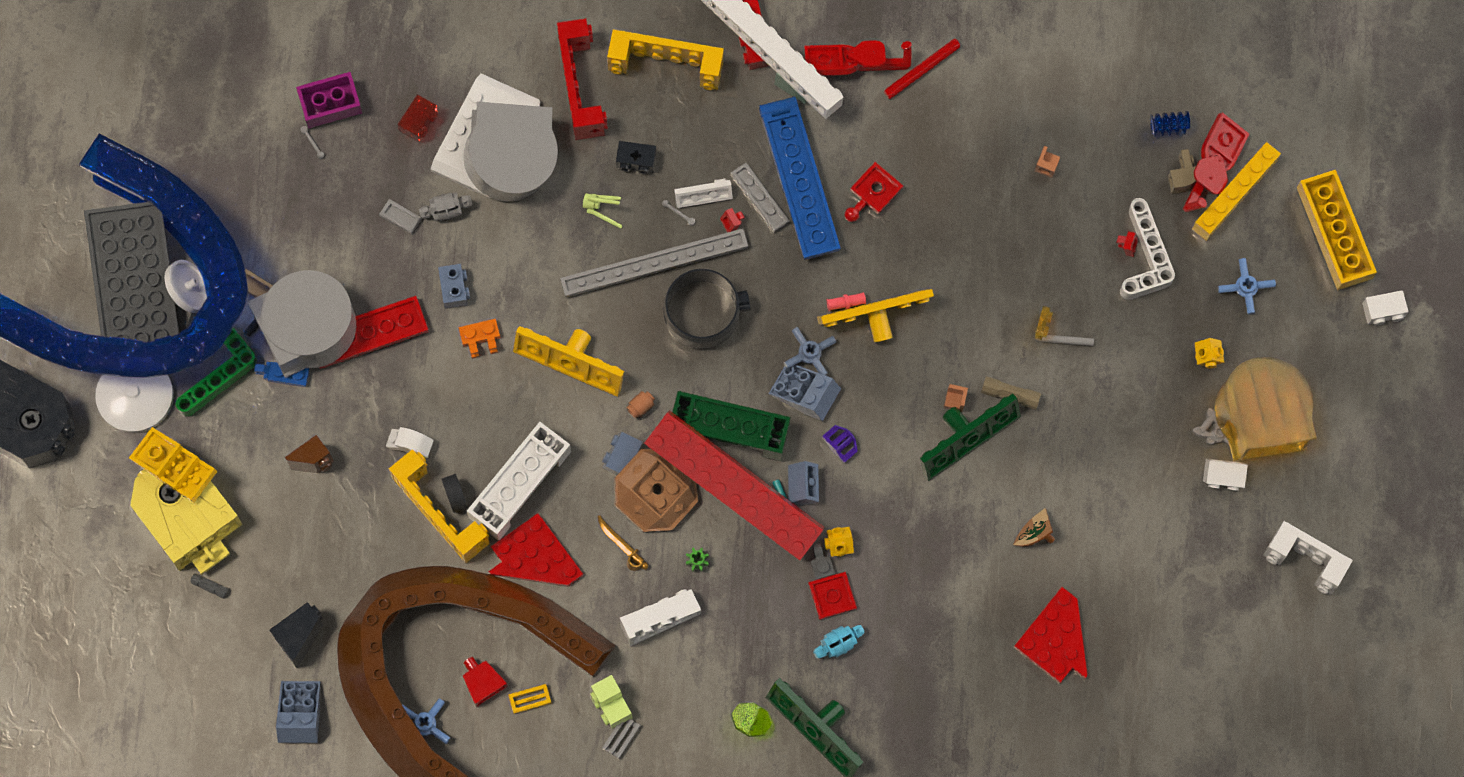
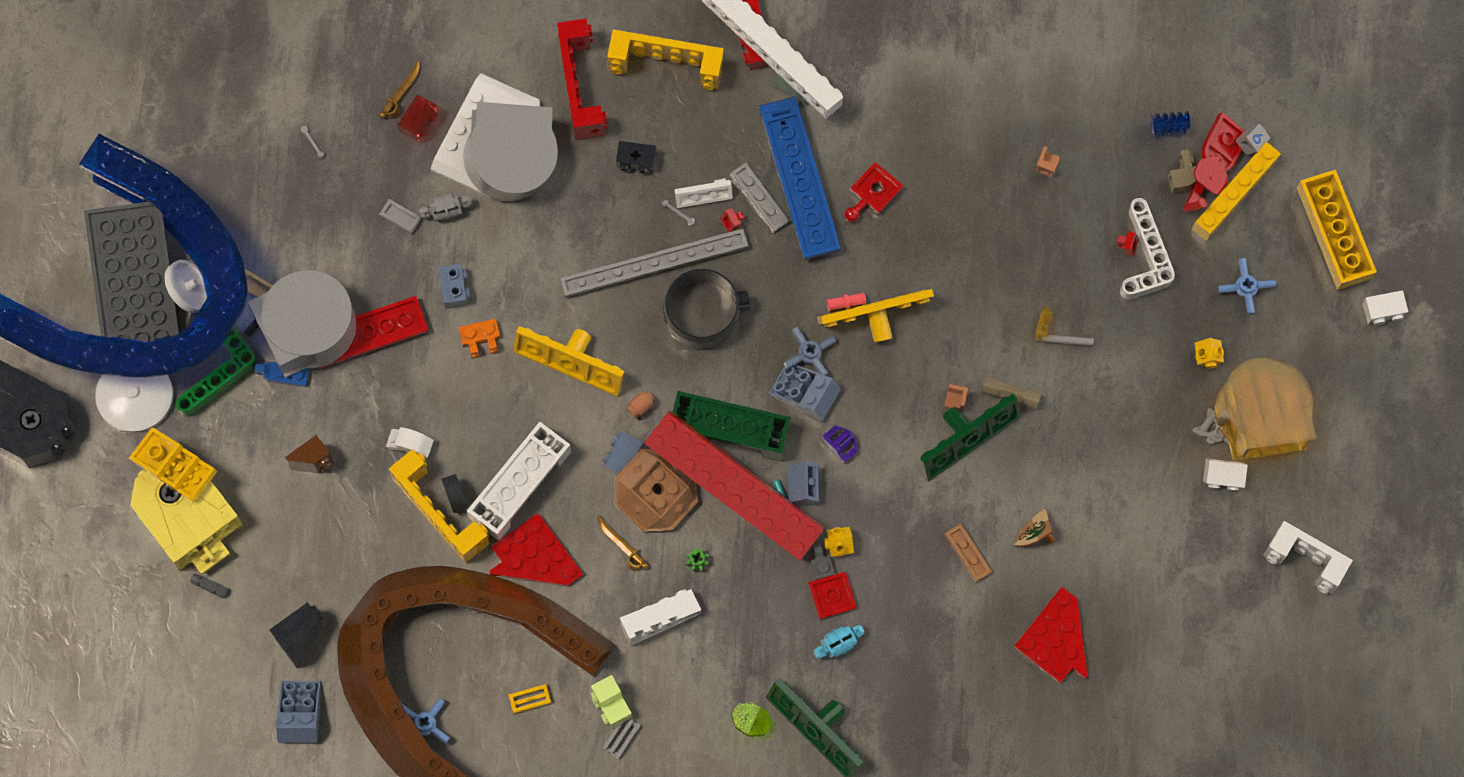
(329, 100): magenta brick -> none
(392, 102): none -> pearl gold sword
(482, 681): red torso -> none
(593, 201): yellowish green plant -> none
(848, 59): red plate -> none
(922, 68): red axle -> none
(968, 553): none -> medium nougat tile
(1253, 139): none -> light grey brick

